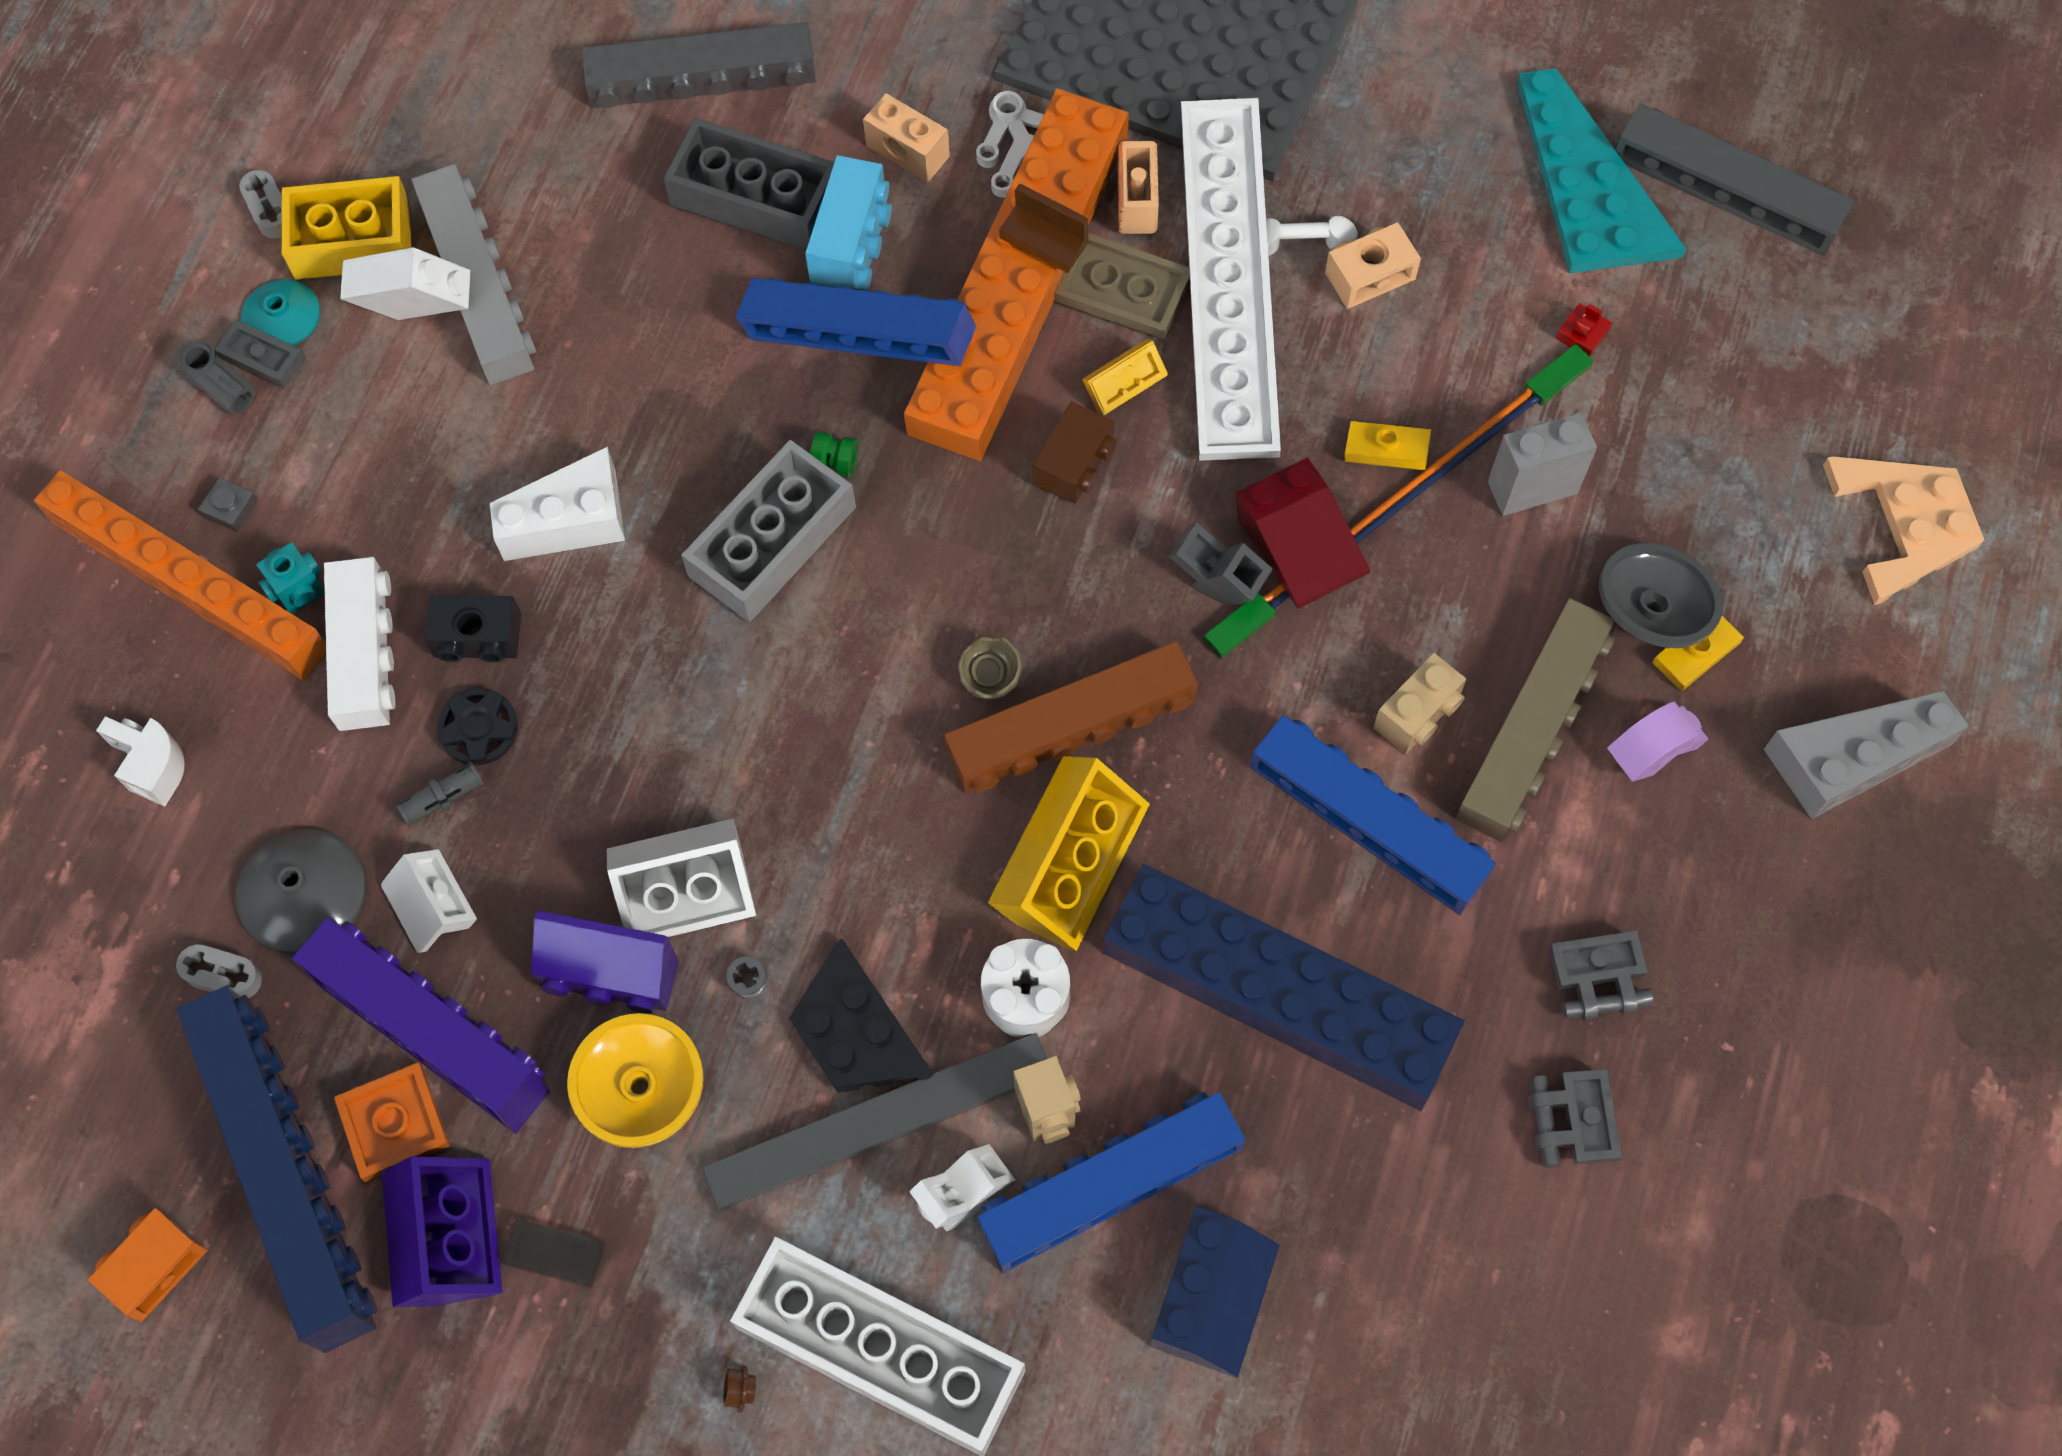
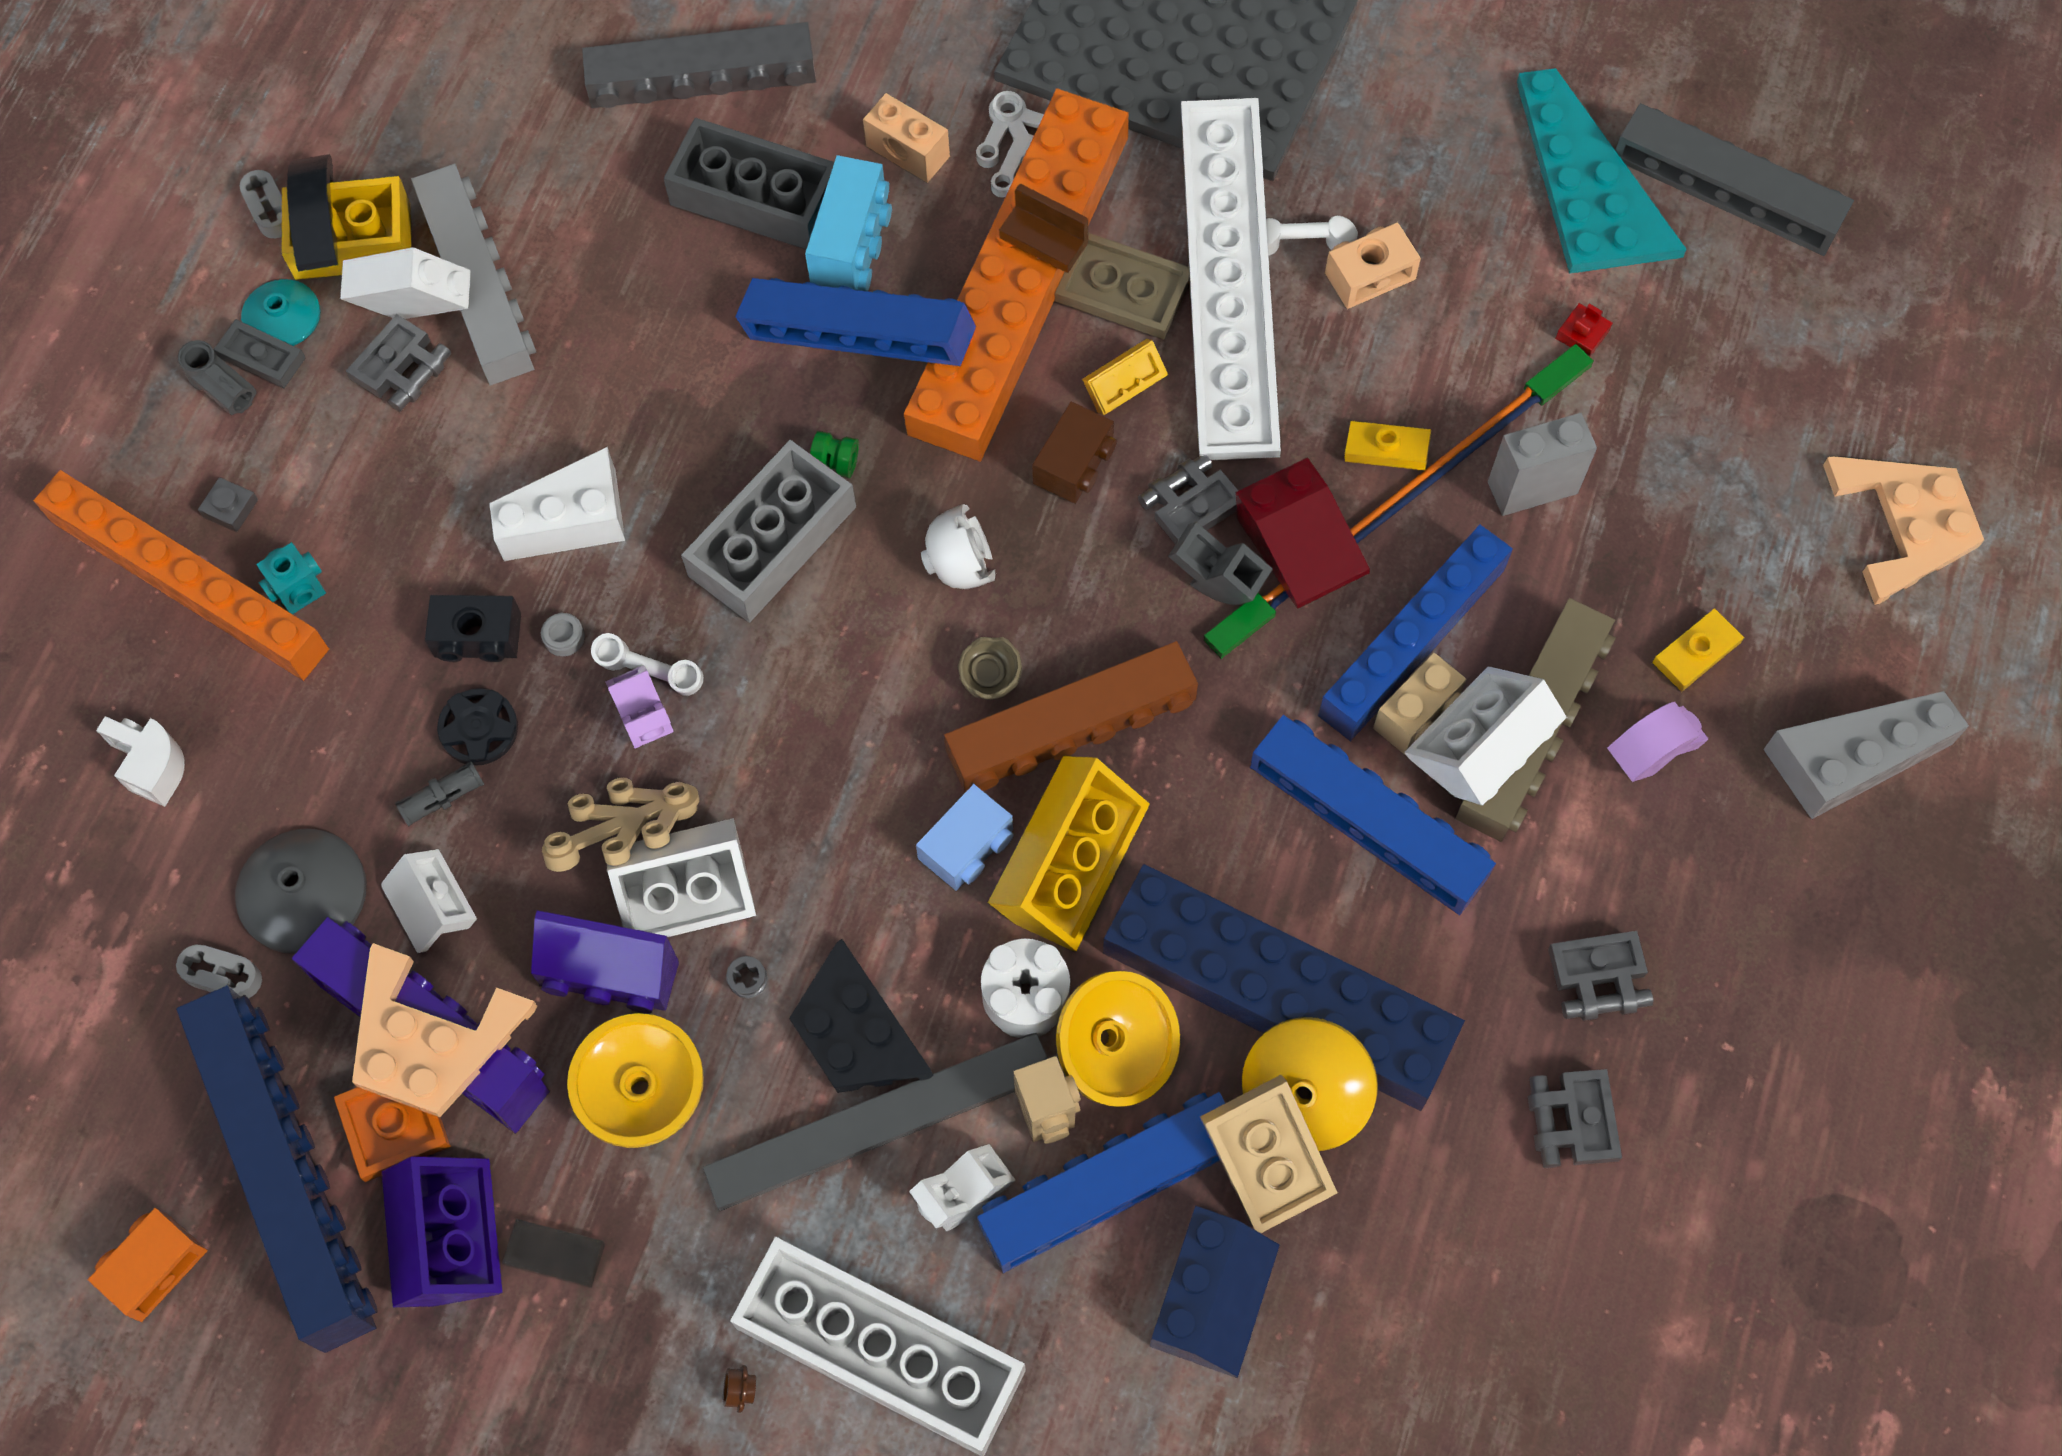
(311, 212): none -> black slope
(358, 644): white brick -> none
(390, 356): none -> flat silver plate
(418, 1054): none -> light nougat wing
(562, 634): none -> light grey tile
(614, 655): none -> white bar
(639, 706): none -> lavender brick
(672, 804): none -> tan plant
(957, 550): none -> white cylinder
(966, 838): none -> light blue brick
(1137, 187): light nougat brick -> none
(1140, 1041): none -> yellow dish
(1206, 503): none -> flat silver plate
(1269, 1154): none -> tan plate
(1326, 1062): none -> yellow dish
(1414, 632): none -> blue brick
(1487, 733): none -> white slope
(1660, 595): dark grey dish -> none

